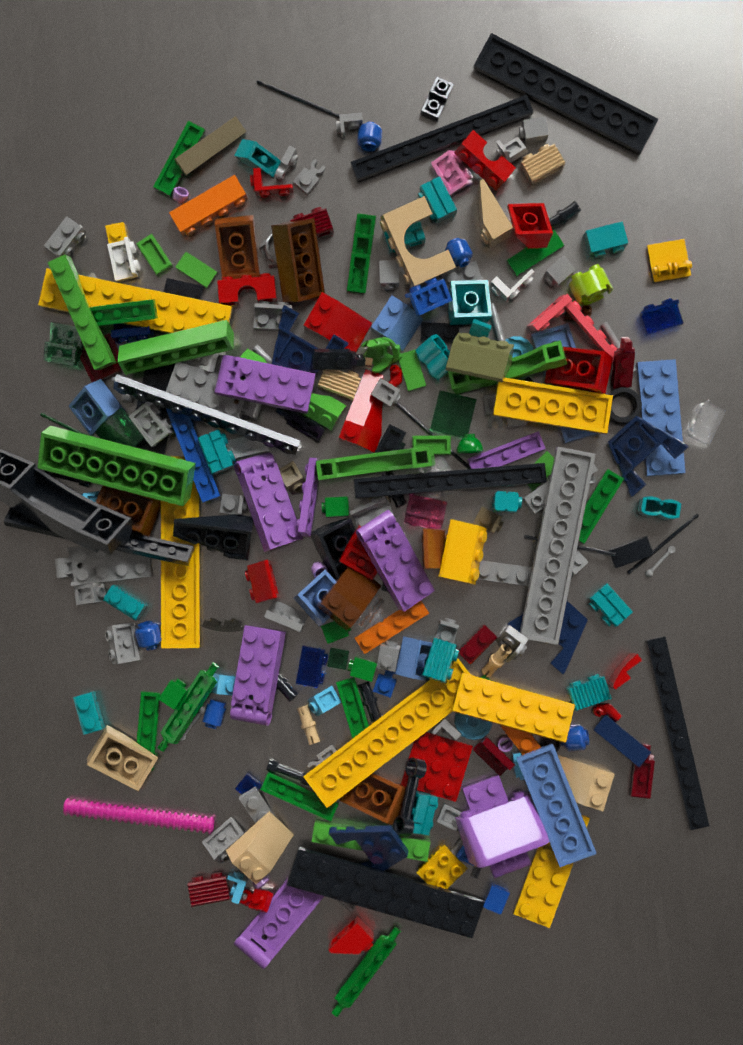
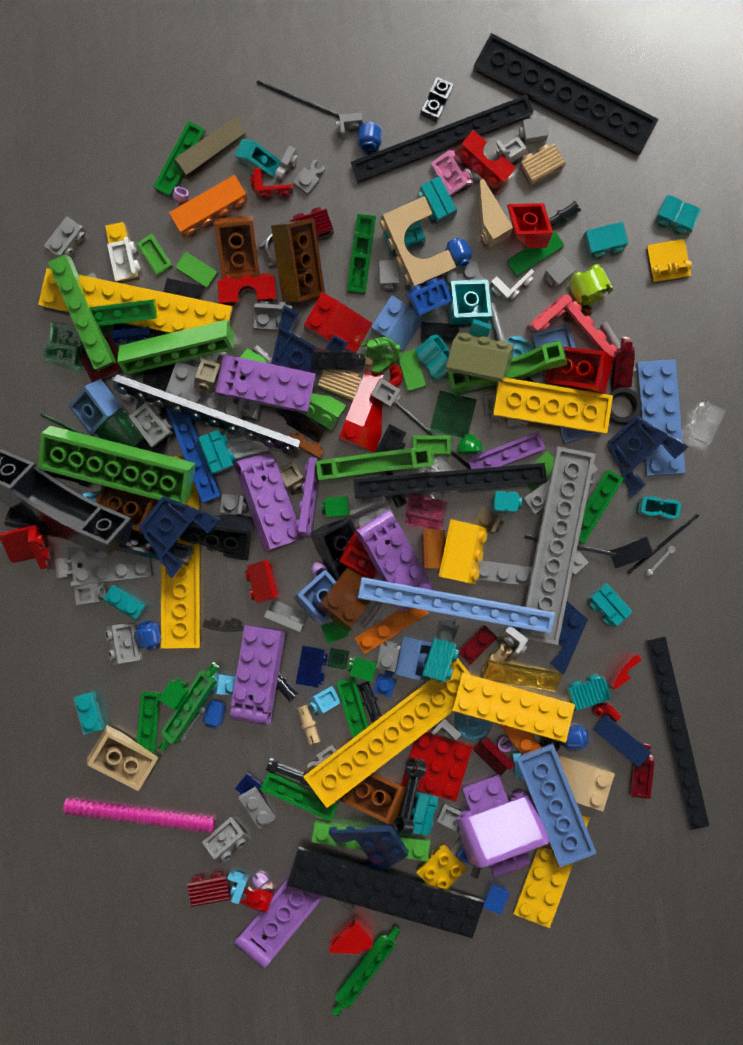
(25, 545): none -> red bracket
(167, 524): none -> dark blue wing
(206, 375): none -> dark tan bracket
(260, 847): tan slope -> none
(311, 448): none -> dark orange plate
(456, 605): none -> light blue plate
(521, 675): none -> clear yellow tile
(661, 316): clear blue bracket -> none
(678, 214): none -> teal brick

